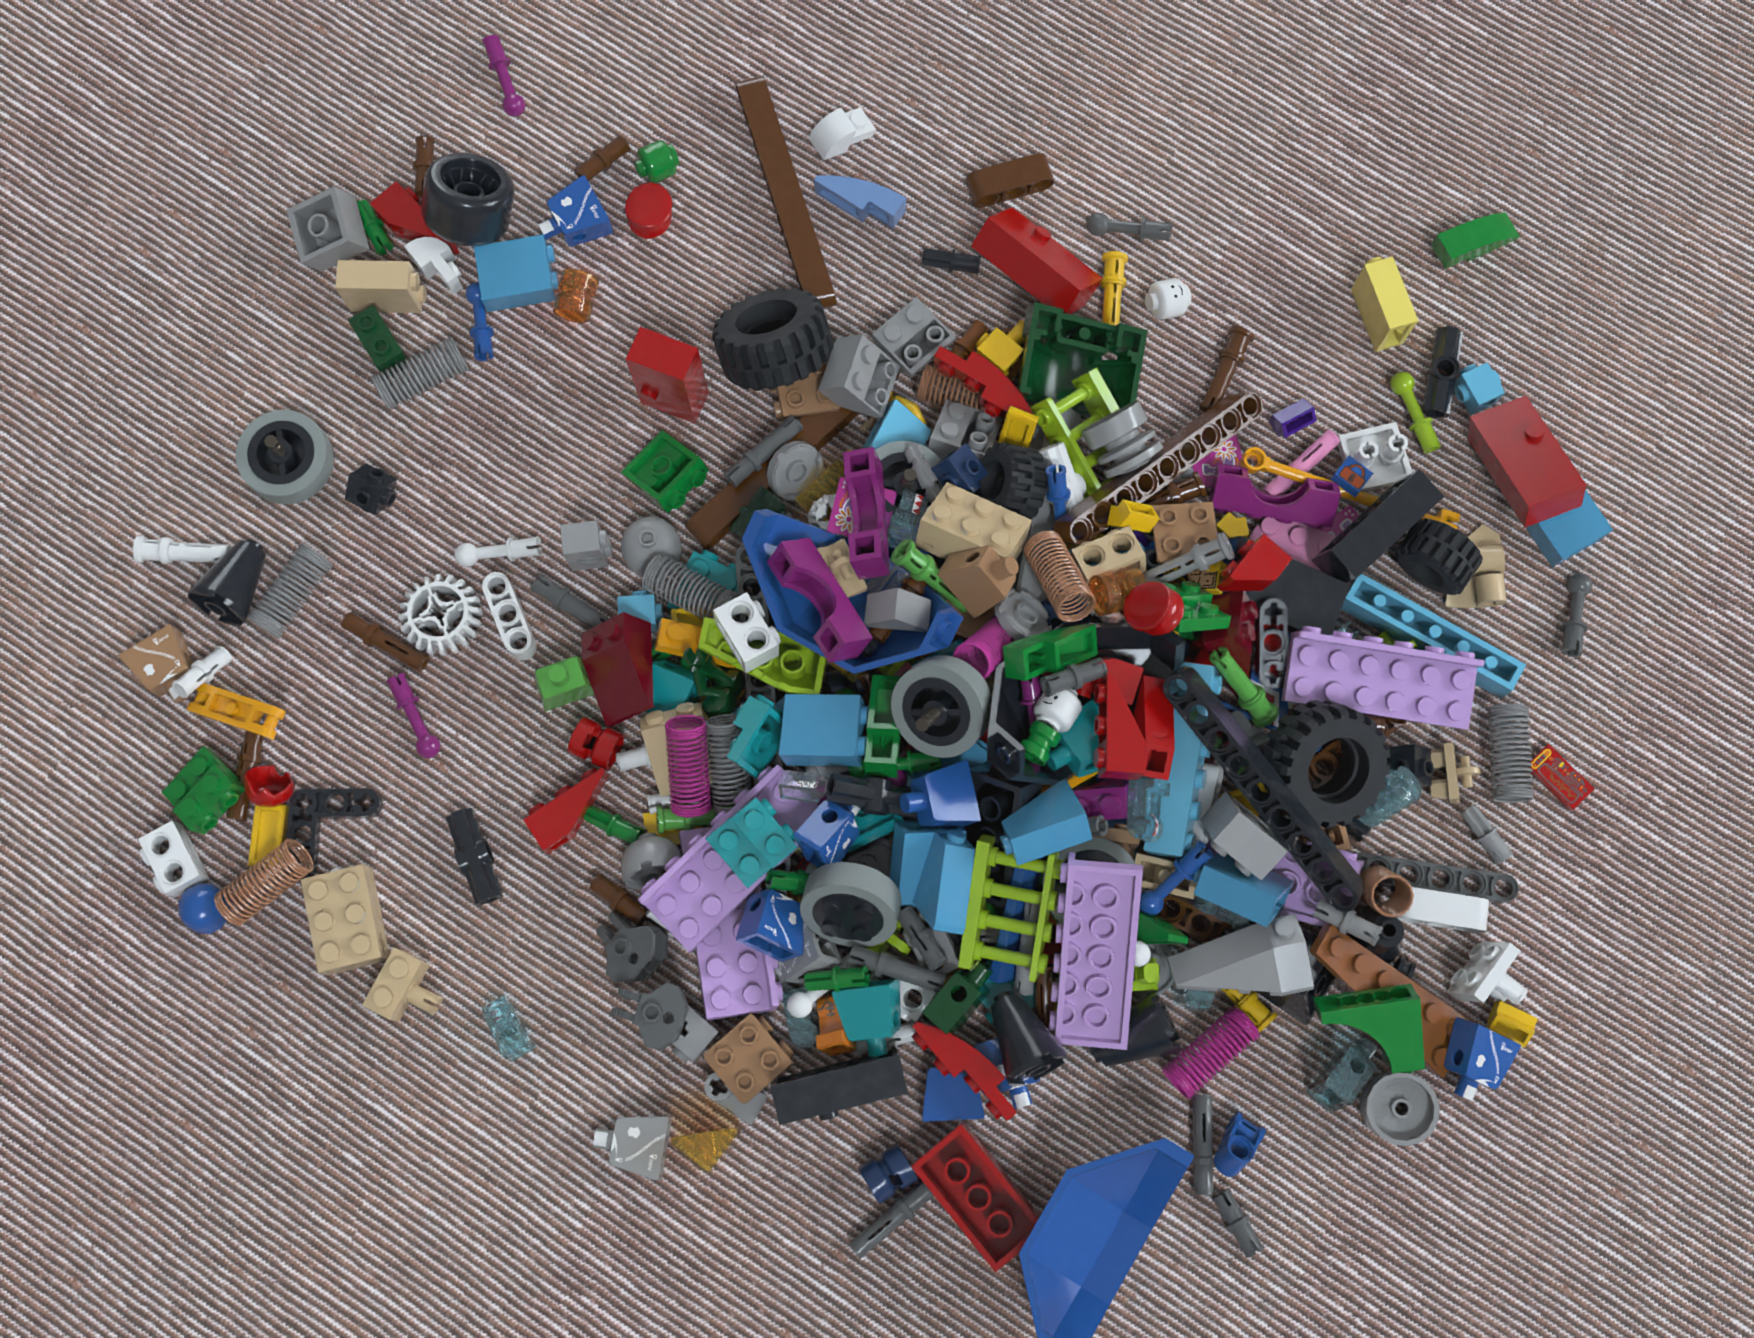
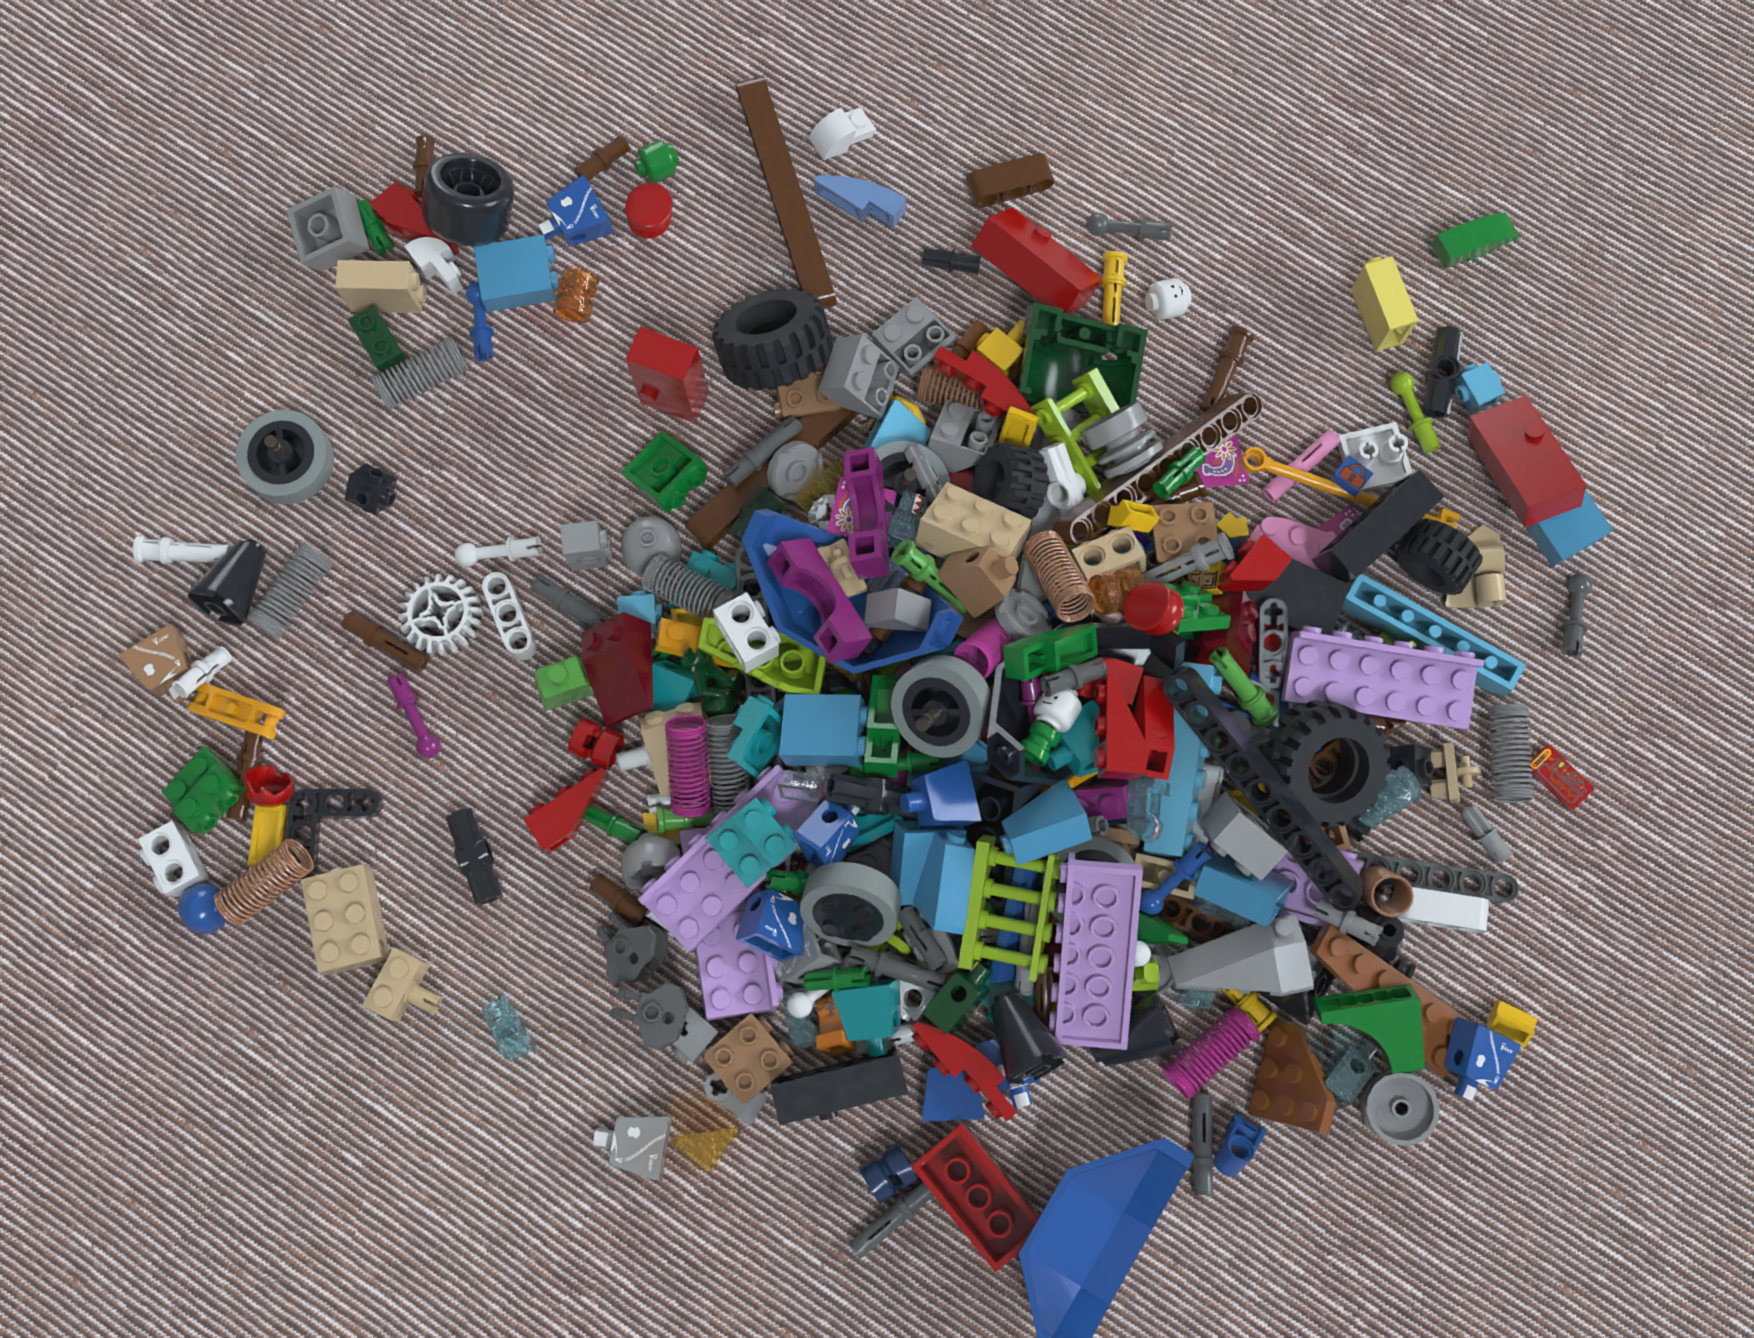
(513, 103): magenta pin -> none
(960, 469): dark blue brick -> none
(1057, 490): blue pin -> none
(1187, 464): none -> green pin
(1238, 1223): dark grey pin -> none
(1280, 419): dark purple piece -> none
(1291, 1082): none -> dark orange plate
(1311, 503): magenta arch -> none
(1487, 975): white plate -> none

